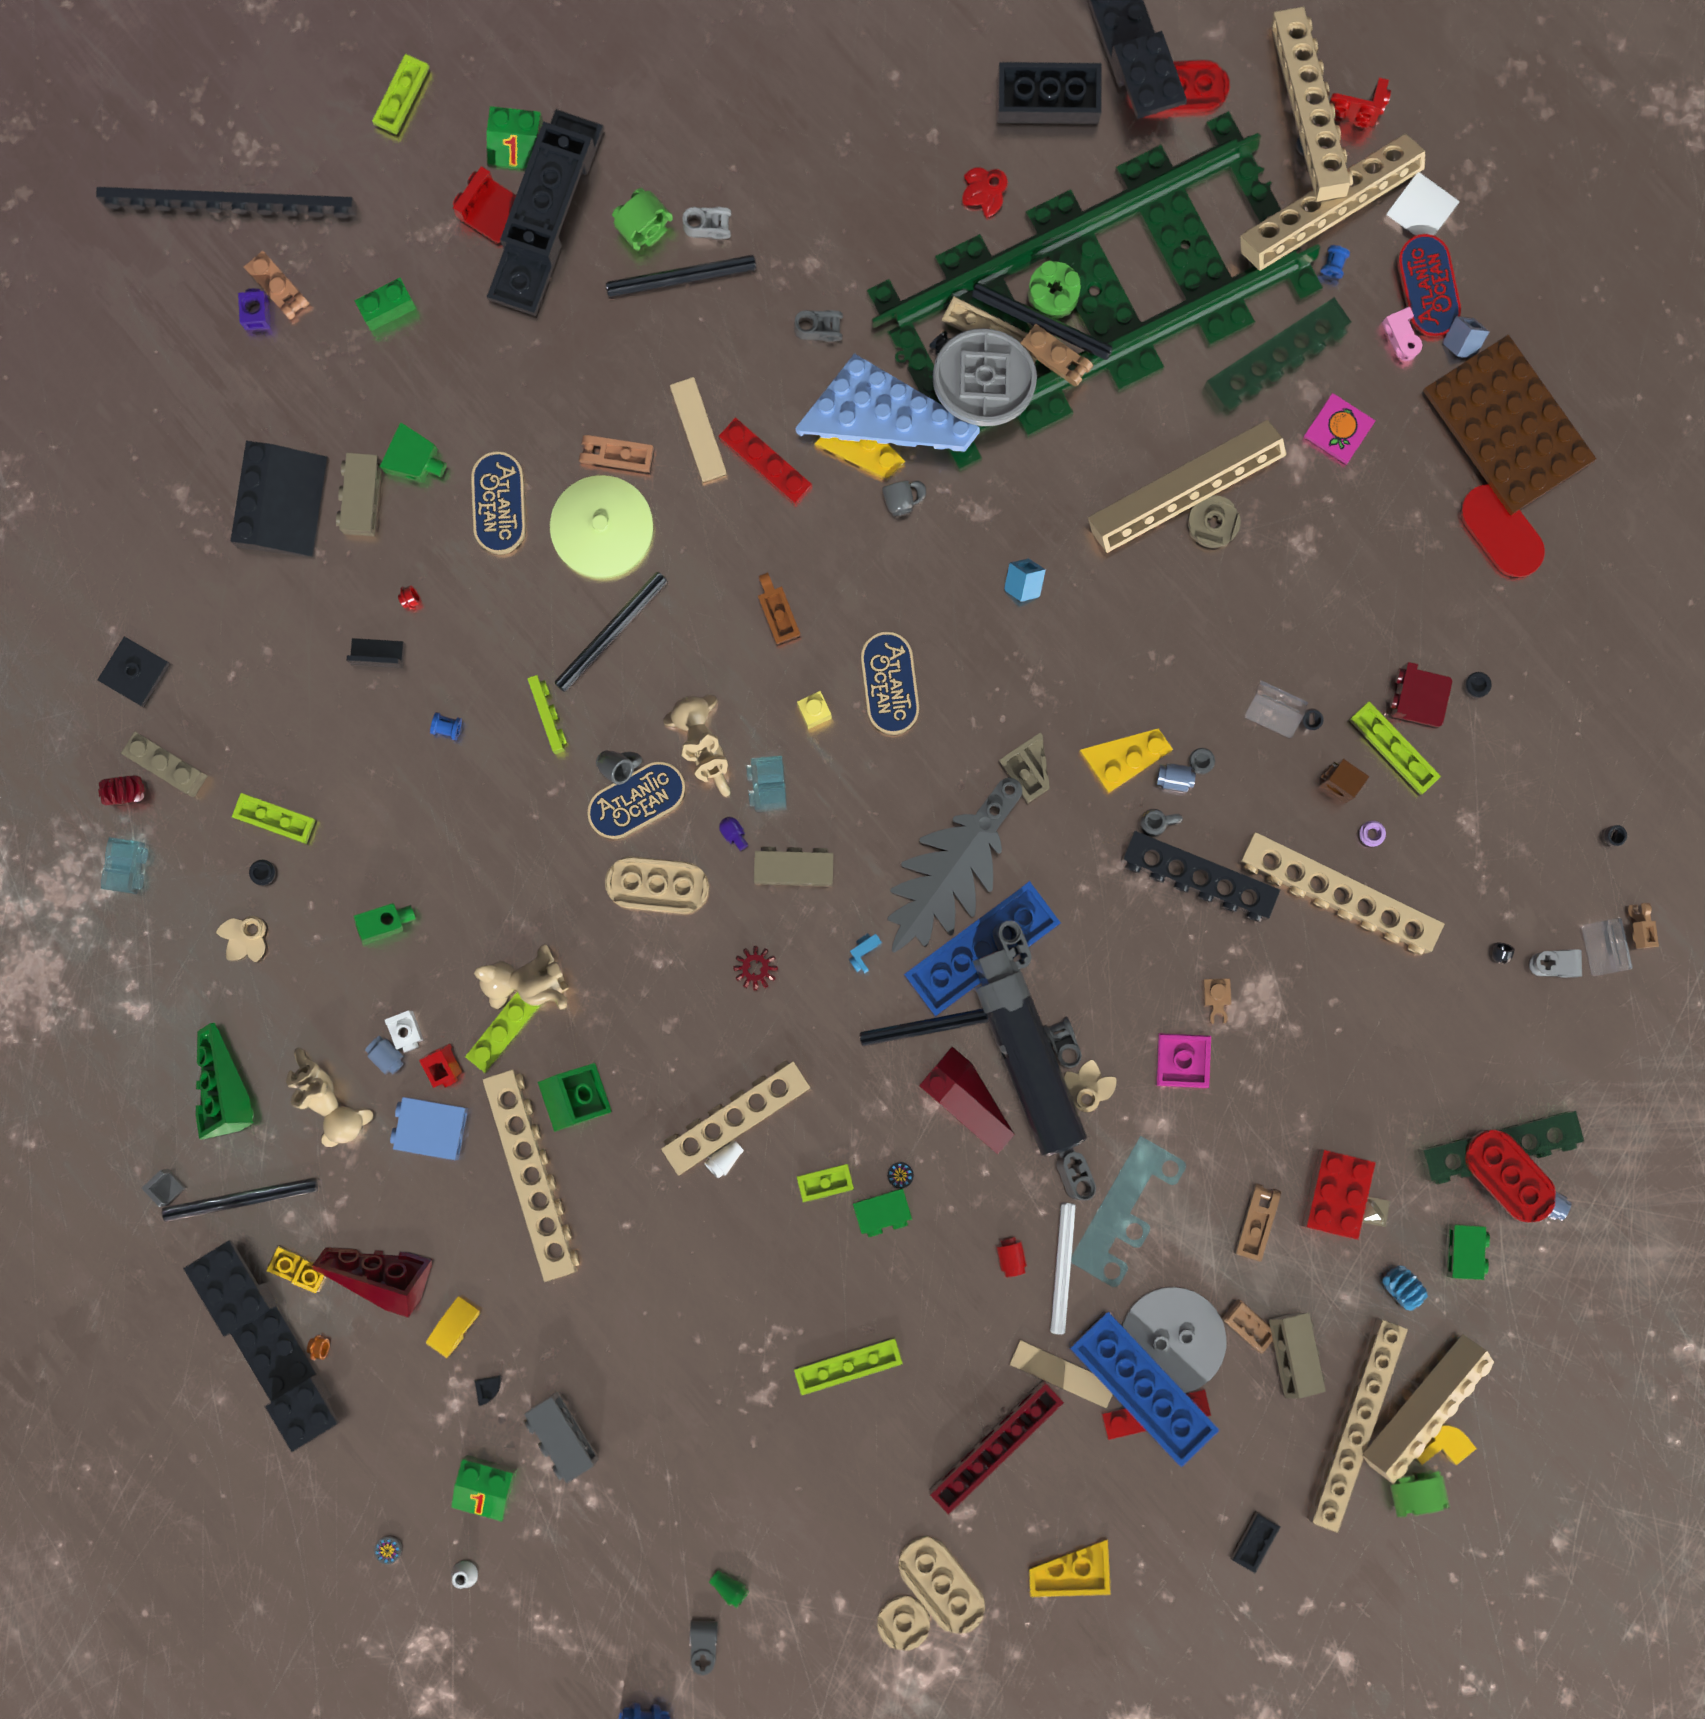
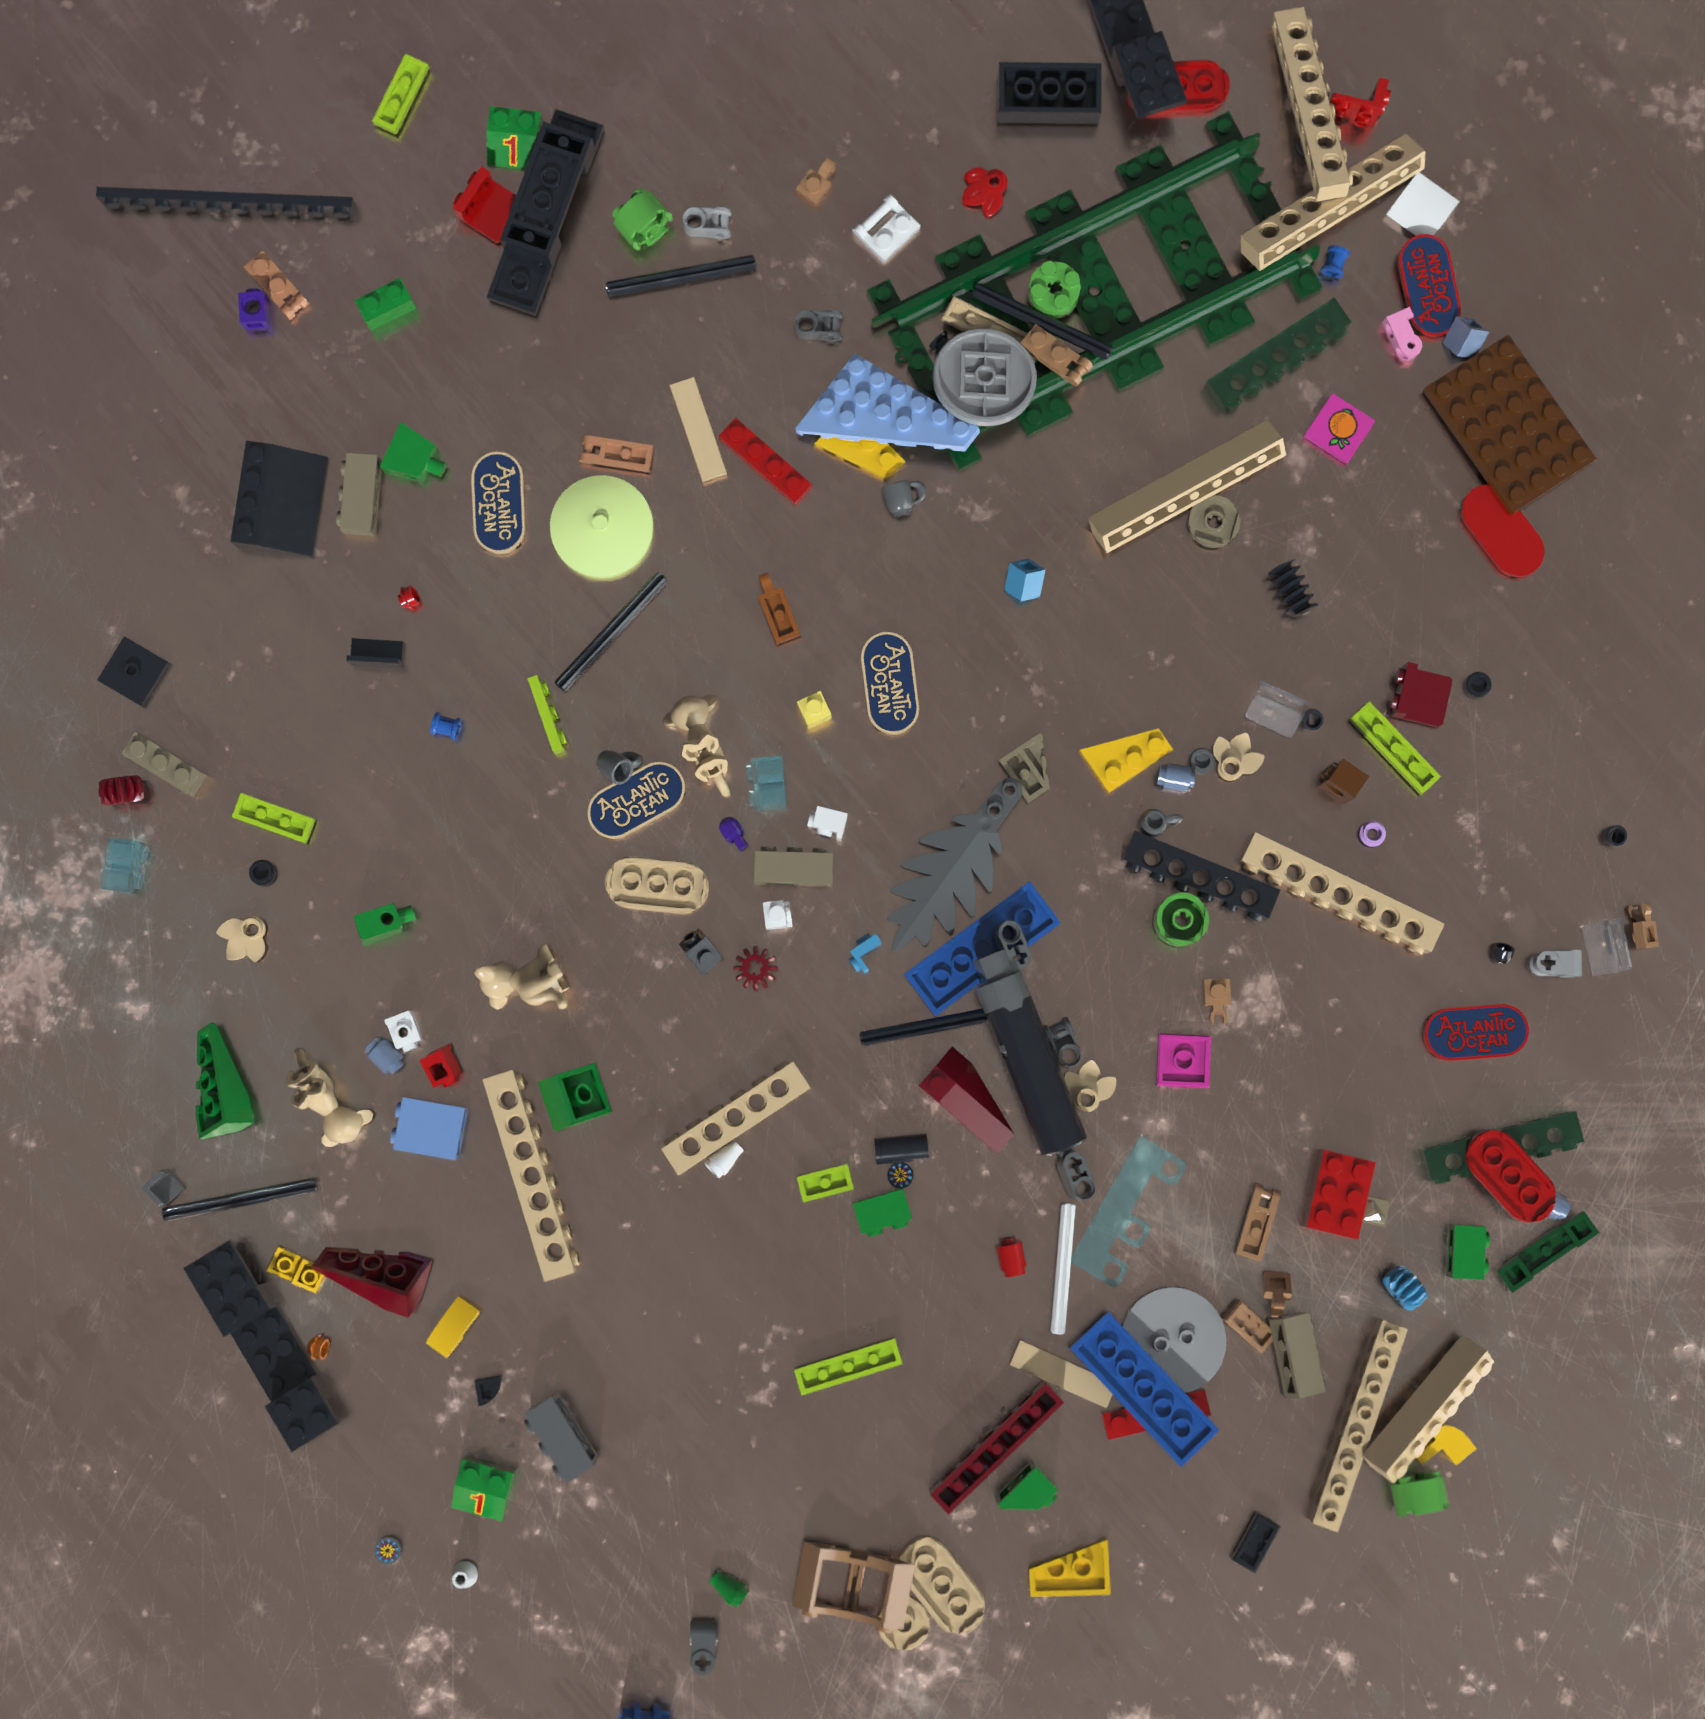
(501, 1033): lime plate -> none
(700, 950): none -> black bracket
(777, 914): none -> white brick
(814, 184): none -> medium nougat plate
(828, 822): none -> white brick
(892, 234): none -> white plate
(896, 1592): none -> medium nougat window
(901, 1149): none -> black pin
(1028, 1490): none -> green slope
(1192, 910): none -> bright green brick
(1238, 754): none -> tan plate
(1278, 1288): none -> medium nougat plate
(1292, 589): none -> black piece
(1476, 1032): none -> tile
(1546, 1250): none -> dark green slope

